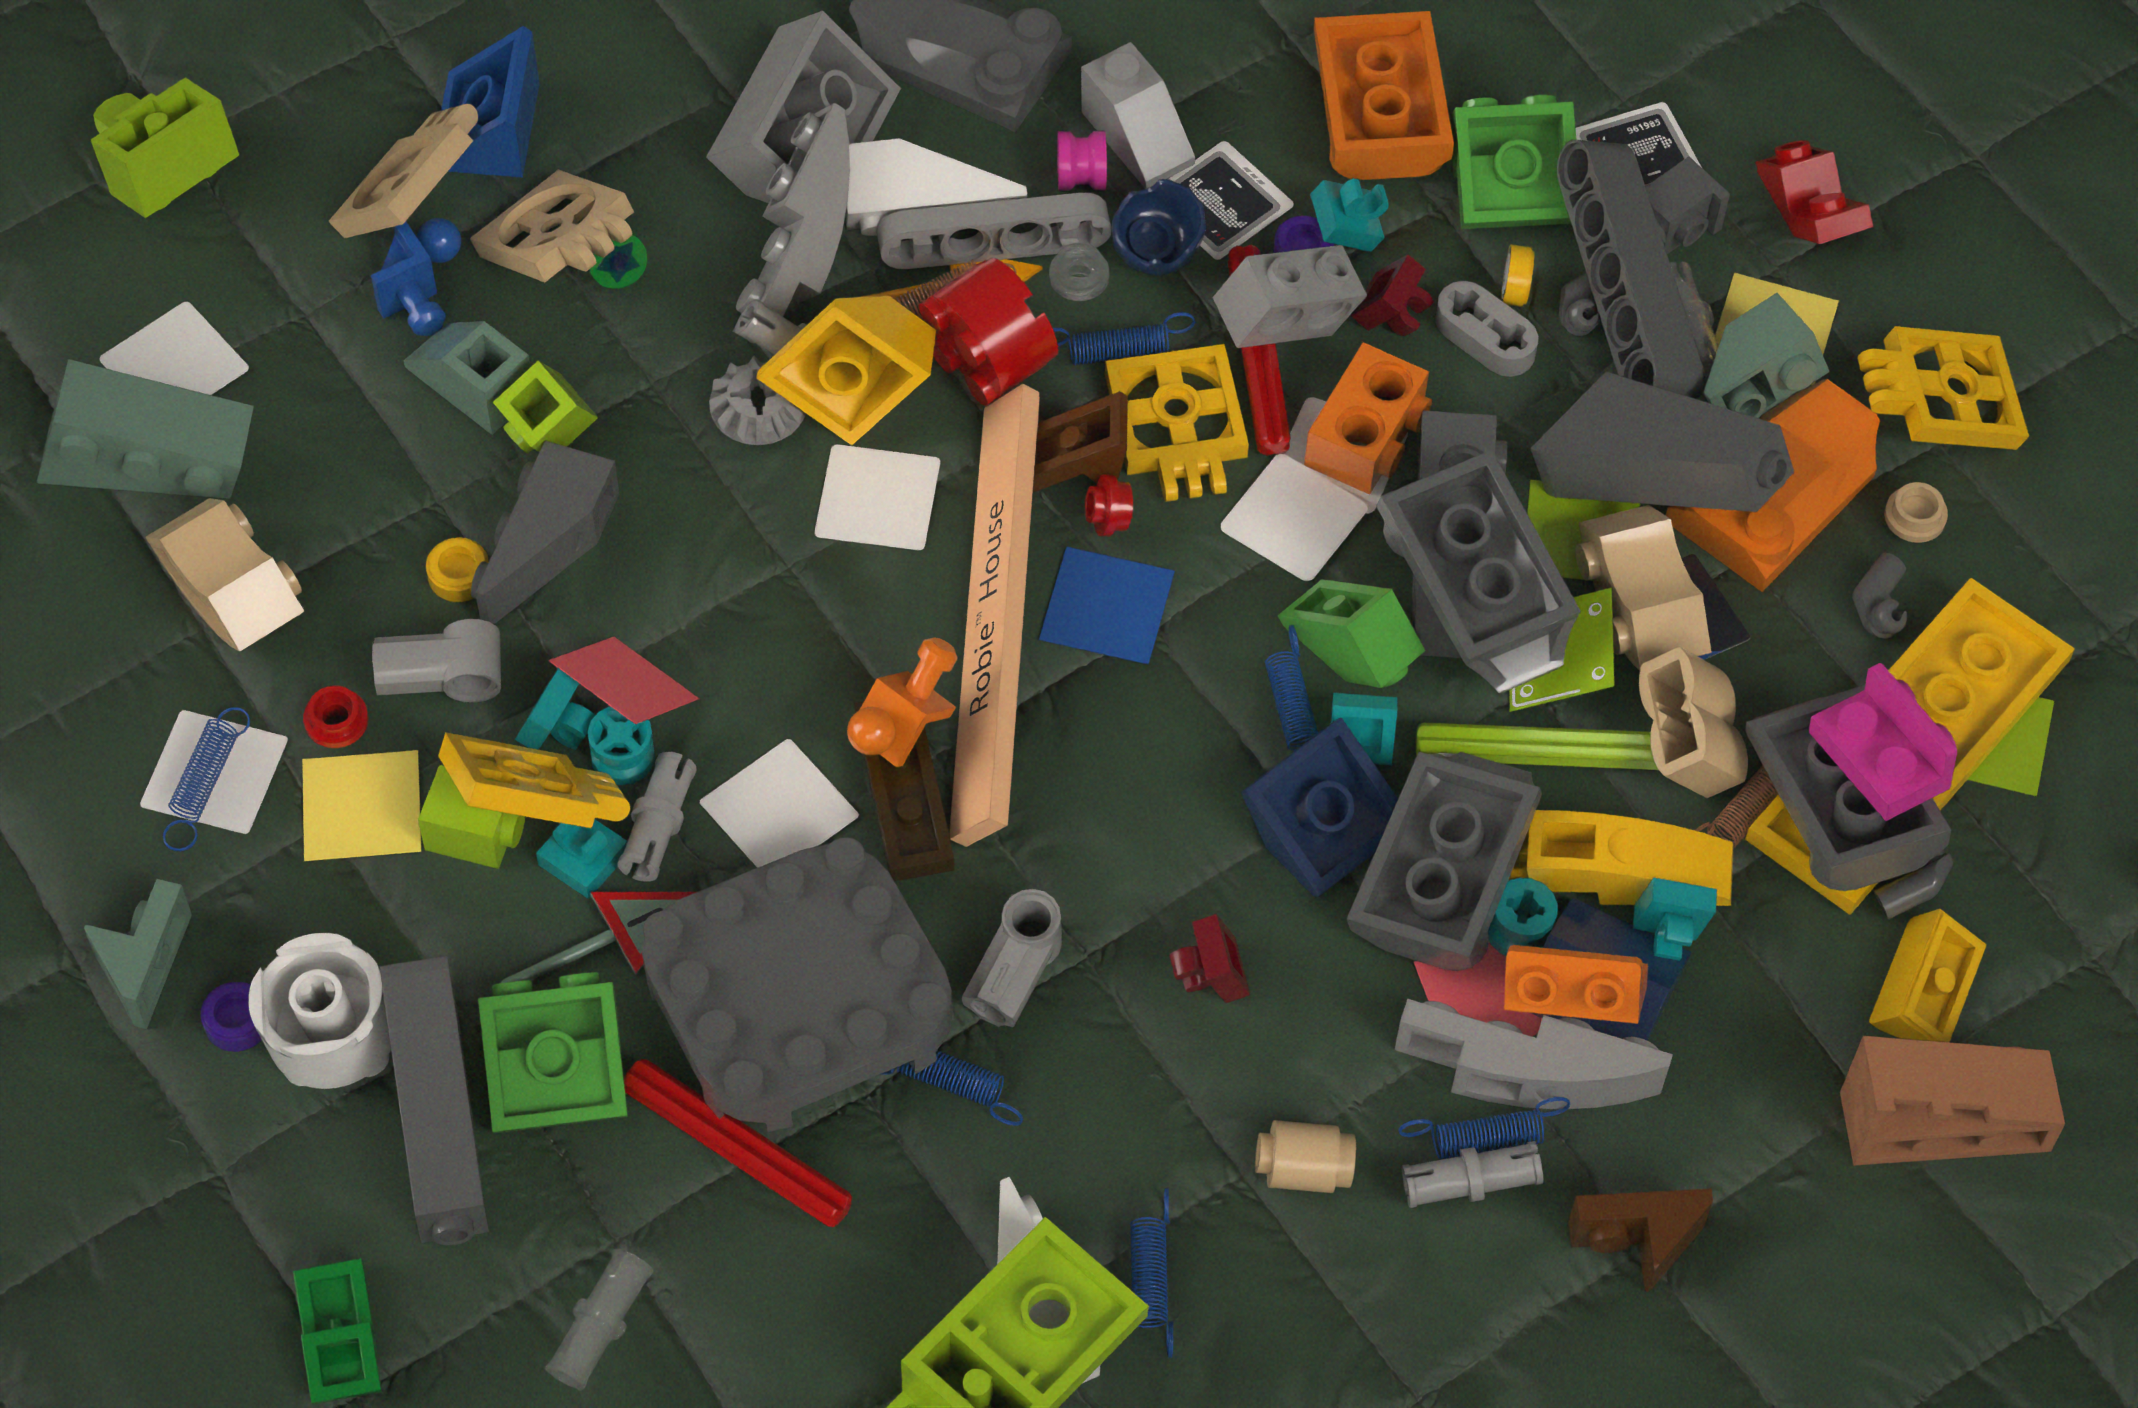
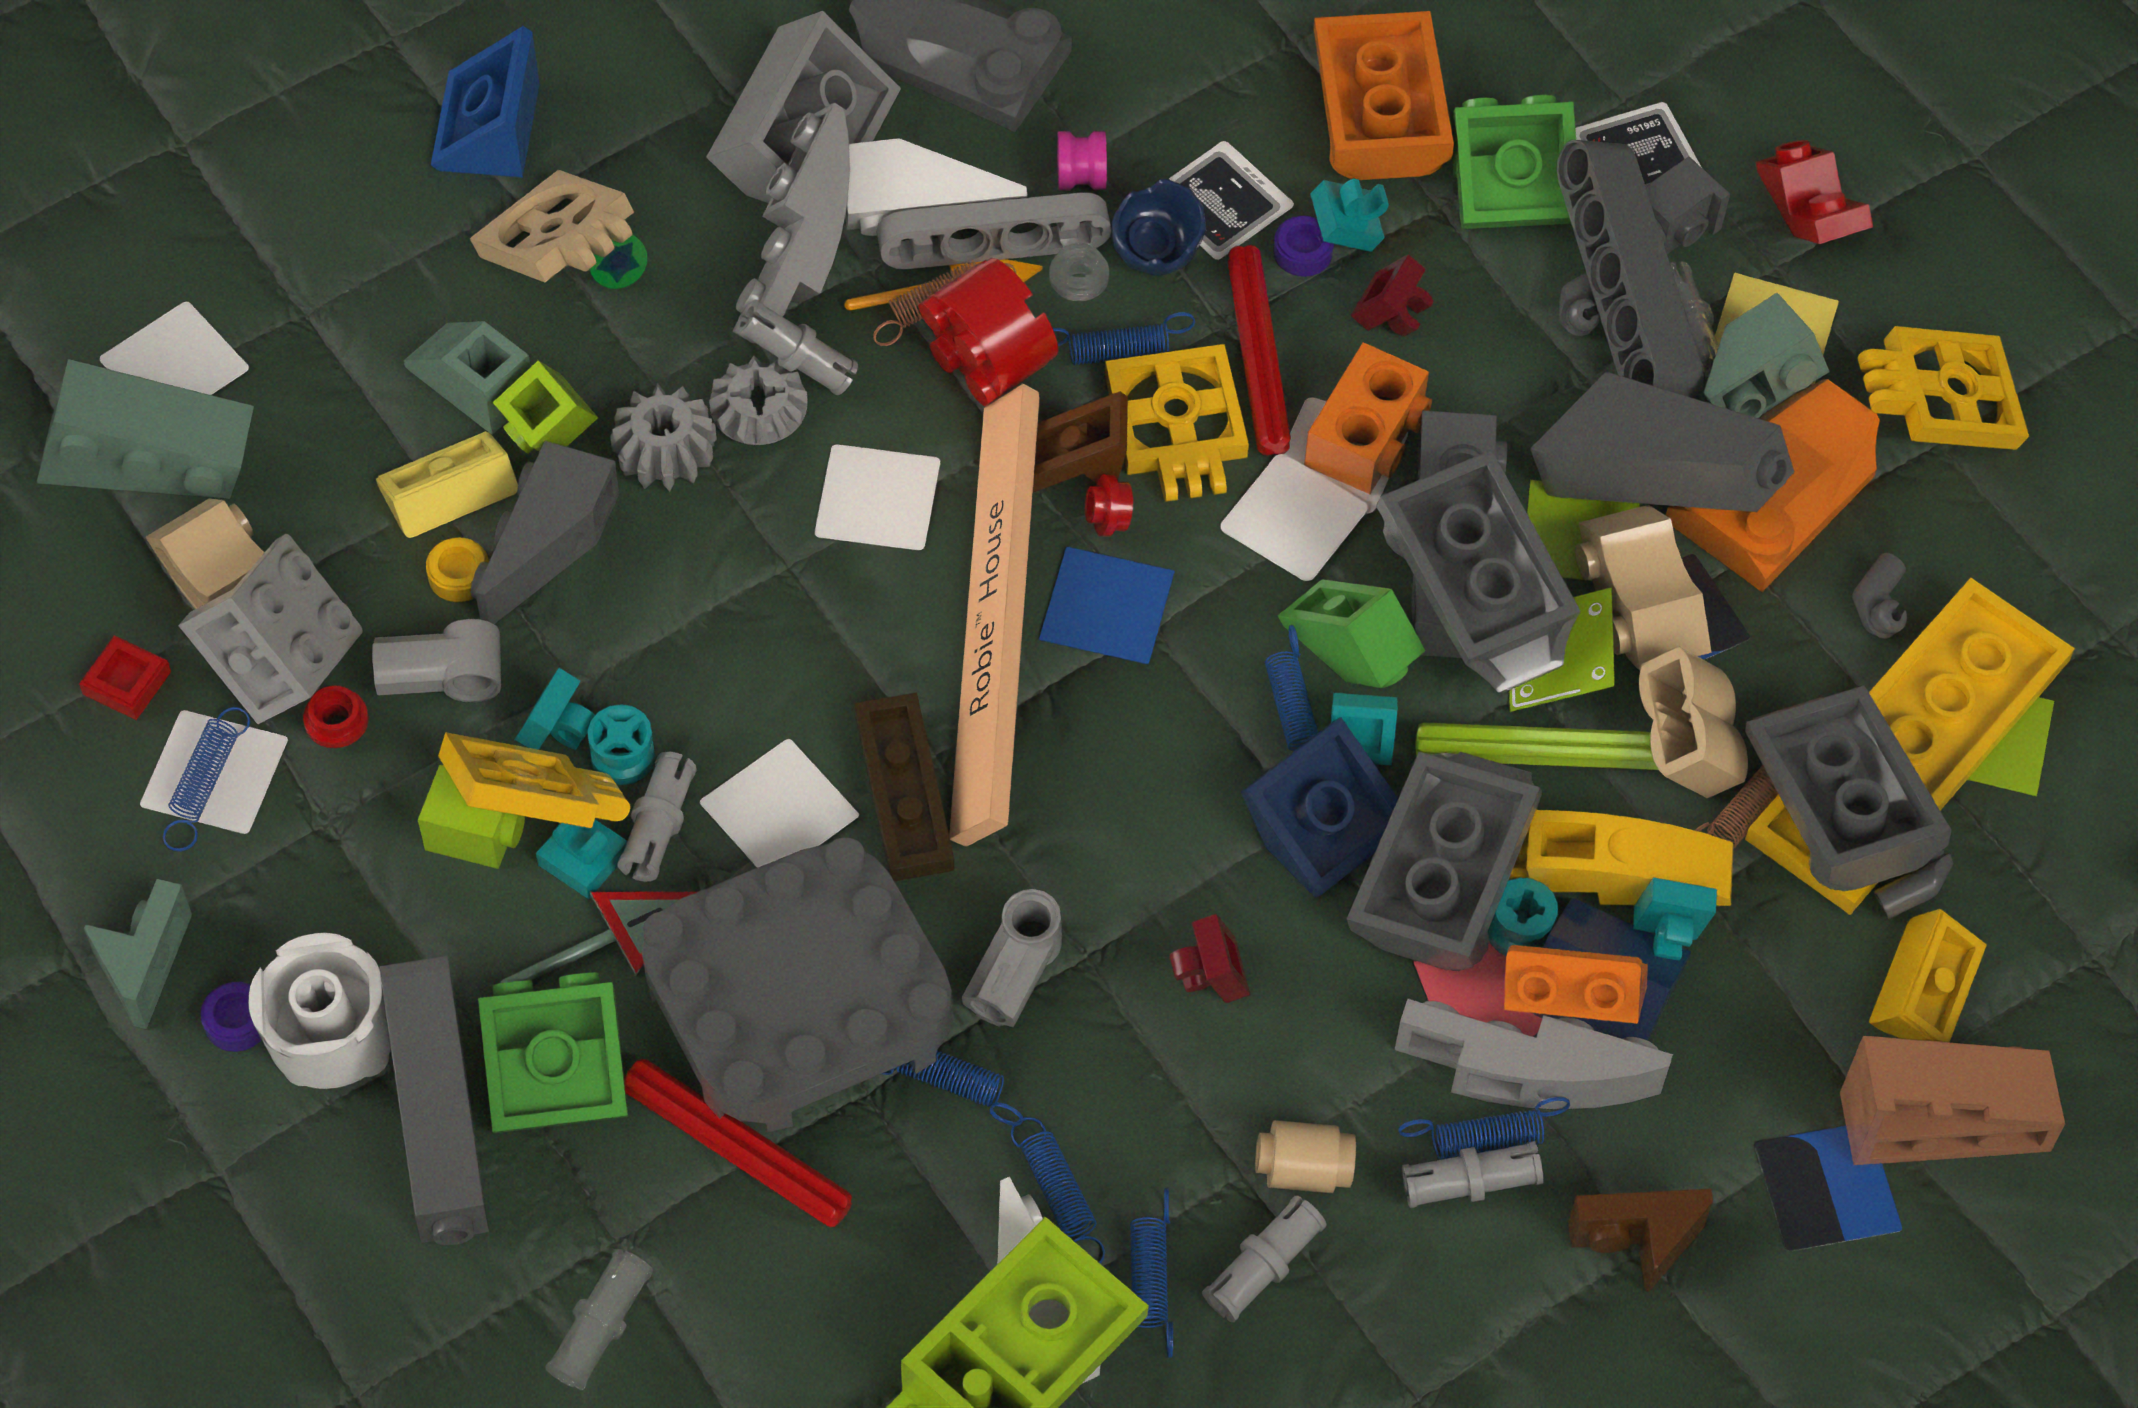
(125, 677): none -> red tile
(161, 144): lime brick -> none
(274, 631): none -> light grey bracket
(337, 1331): green slope -> none
(361, 805): light yellow sticker -> none
(407, 173): tan piece -> none
(408, 273): blue piece -> none
(448, 484): none -> light yellow slope
(624, 680): coral sticker -> none
(663, 437): none -> light grey gear
(853, 363): yellow slope -> none
(903, 705): orange piece -> none
(1040, 1156): none -> blue piece
(1137, 113): light grey slope -> none
(1264, 1258): none -> light grey pin
(1289, 296): light grey brick -> none
(1486, 328): light grey beam -> none
(1517, 275): yellow tile -> none
(1821, 1192): none -> sticker
(1887, 744): dark pink bracket -> none
(1916, 512): tan plate -> none

